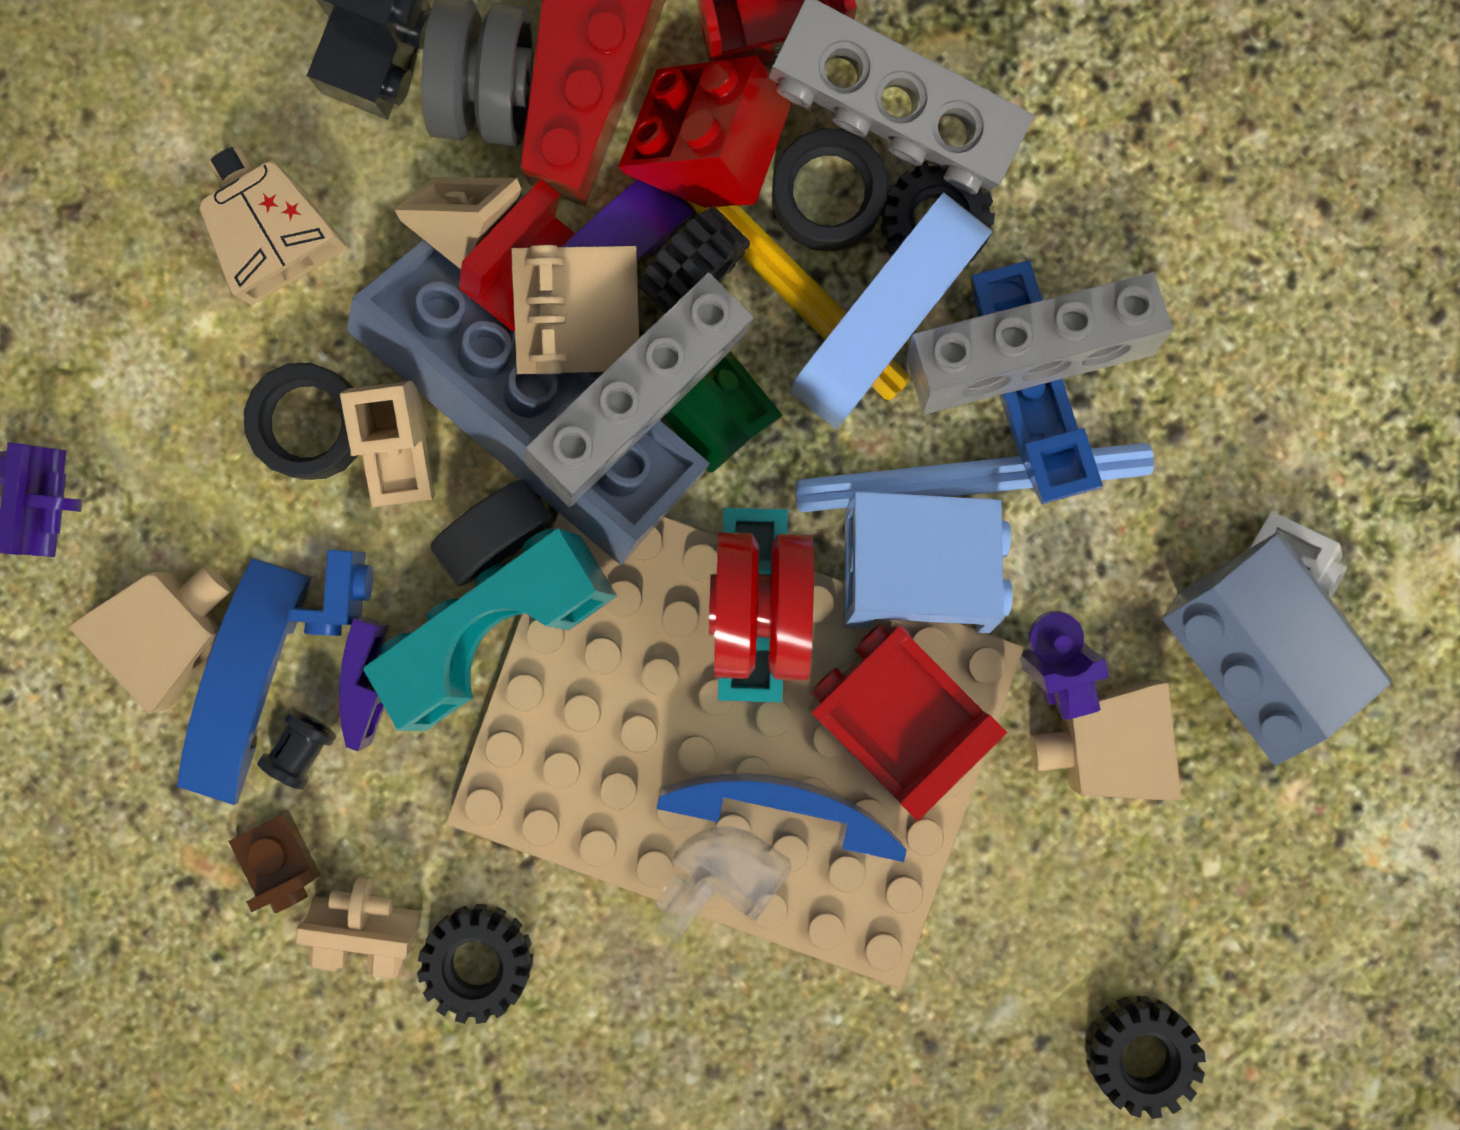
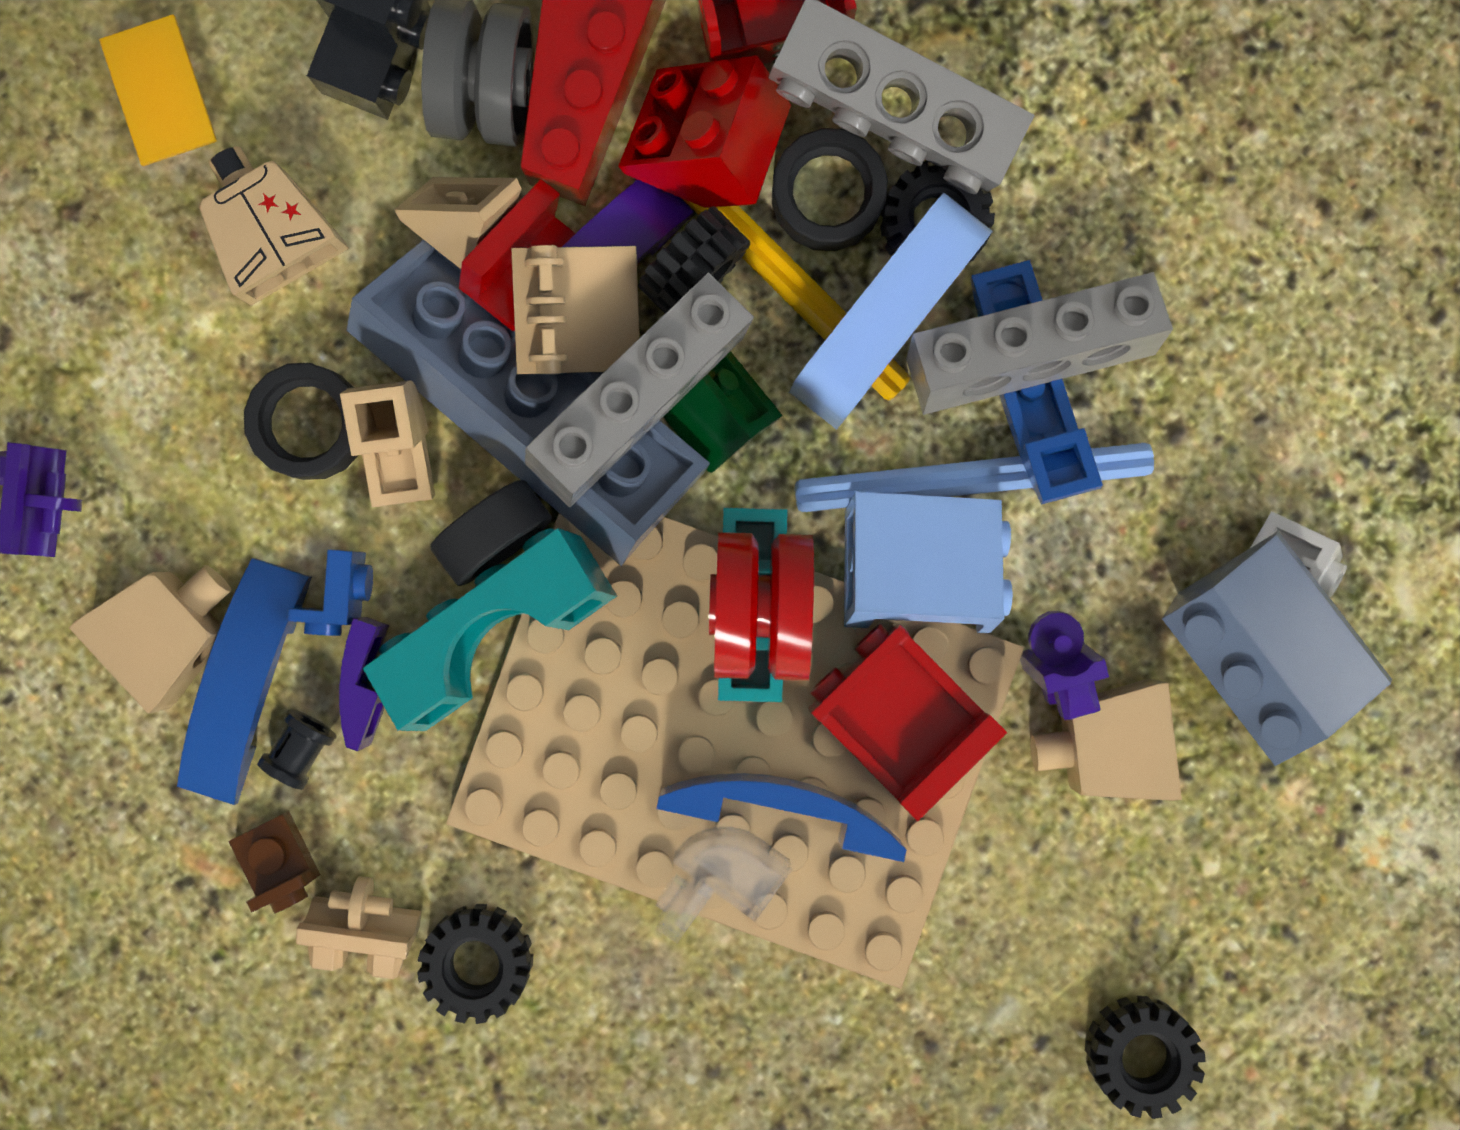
(158, 90): none -> yellow piece

